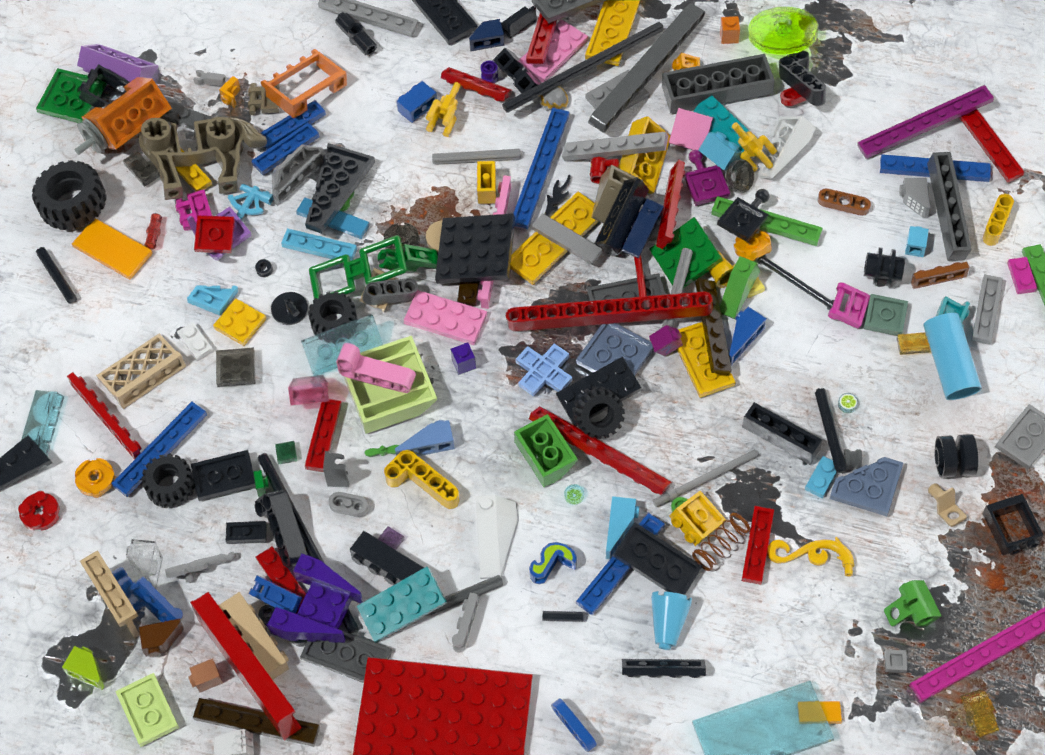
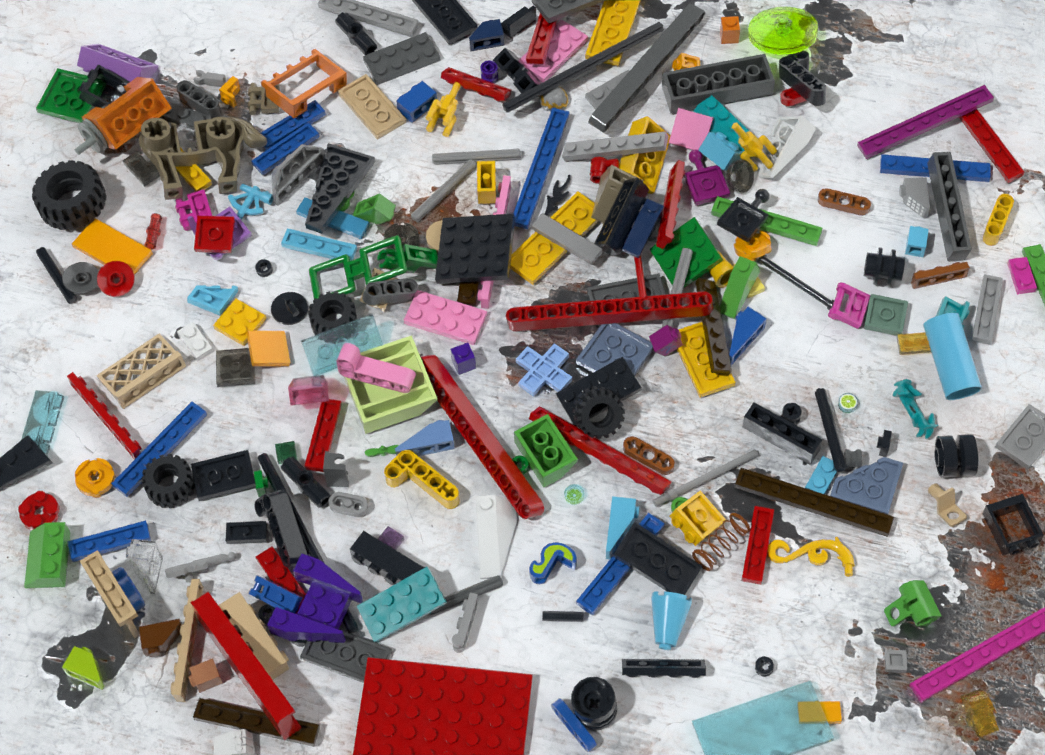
(47, 556): none -> bright green slope
(77, 273): none -> dark grey dish
(108, 540): none -> blue plate
(110, 272): none -> red dish
(147, 709): yellowish green plate -> none
(154, 601): blue plate -> none
(186, 647): none -> tan plate
(198, 99): none -> dark grey beam
(268, 348): none -> light orange tile
(299, 474): none -> black piece
(371, 106): none -> tan tile
(375, 209): none -> bright green slope
(401, 58): none -> dark grey plate
(443, 190): none -> light grey axle
(482, 440): none -> red beam
(524, 462): none -> green bush
(594, 692): none -> black wheel
(663, 458): none -> dark orange beam
(758, 664): none -> black bush
(795, 414): none -> black wheel
(814, 502): none -> dark brown plate
(884, 443): none -> black plate
(906, 393): none -> teal piece

